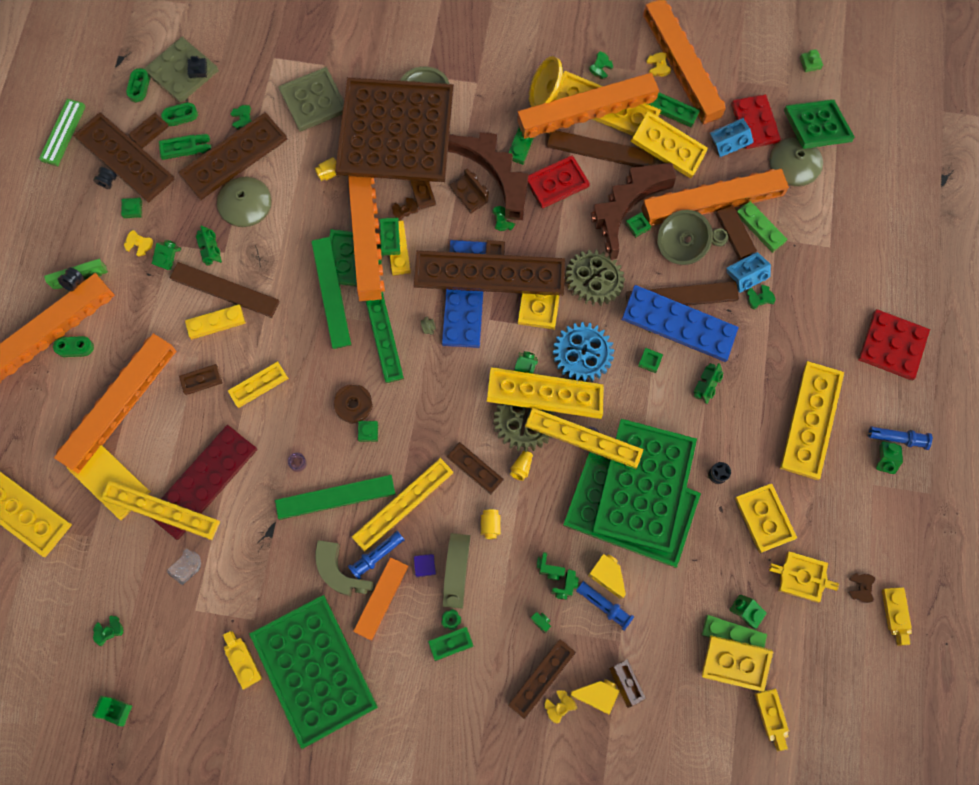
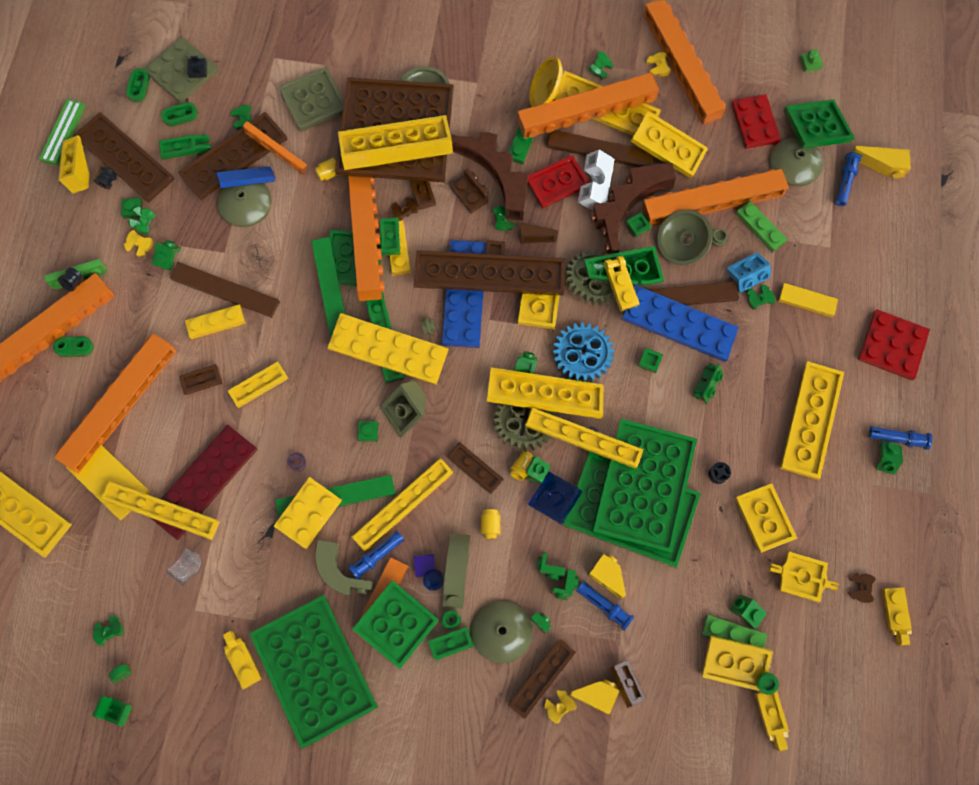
(73, 166): none -> yellow slope
(119, 673): none -> green tile
(143, 222): none -> green piece
(148, 130): reddish brown plate -> none
(207, 239): green hinge -> none
(245, 177): none -> blue tile
(274, 148): none -> orange tile
(308, 513): none -> yellow plate
(354, 393): reddish brown plate -> none
(388, 349): none -> yellow plate
(395, 142): none -> yellow arch
(395, 624): none -> green plate
(405, 407): none -> olive slope
(433, 579): none -> clear blue tile
(500, 647): none -> olive dish
(537, 234): none -> reddish brown slope
(537, 470): none -> green bracket
(555, 498): none -> clear blue plate
(600, 168): none -> white arch
(621, 283): none -> yellow plate
(640, 263): none -> green wedge
(675, 109): green plate -> none
(732, 137): dark azure bracket -> none
(736, 232): reddish brown tile -> none
(767, 683): none -> green tile
(808, 300): none -> yellow tile
(849, 172): none -> blue pin
(885, 161): none -> yellow slope

